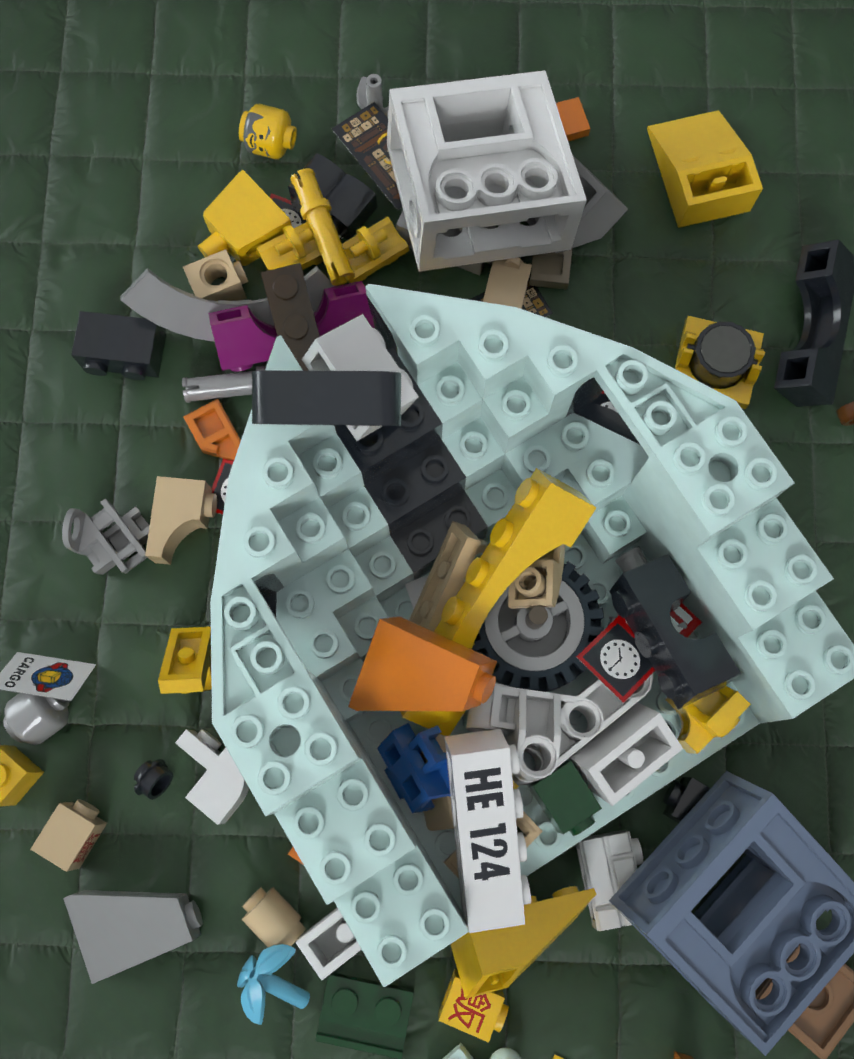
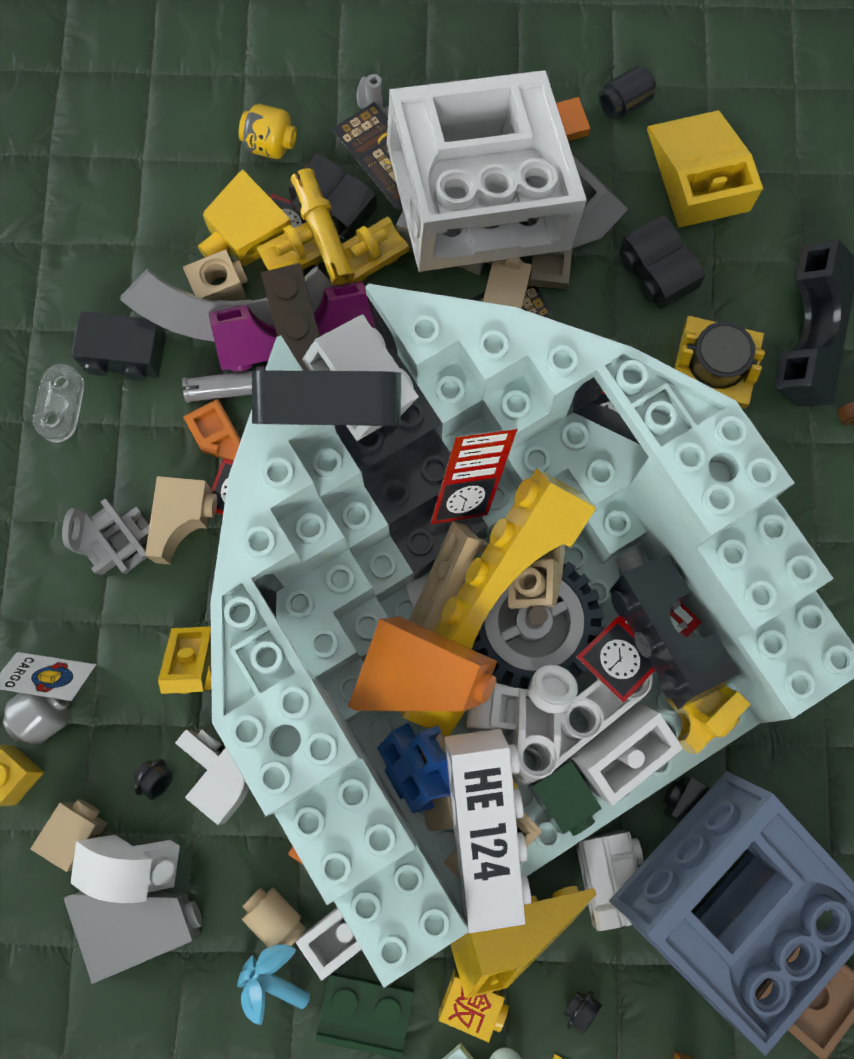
(61, 400): none -> clear plate
(122, 872): none -> white brick
(472, 475): none -> sticker
(553, 689): none -> white tile
(582, 1011): none -> black plate
(627, 92): none -> black brick
(661, 262): none -> black brick

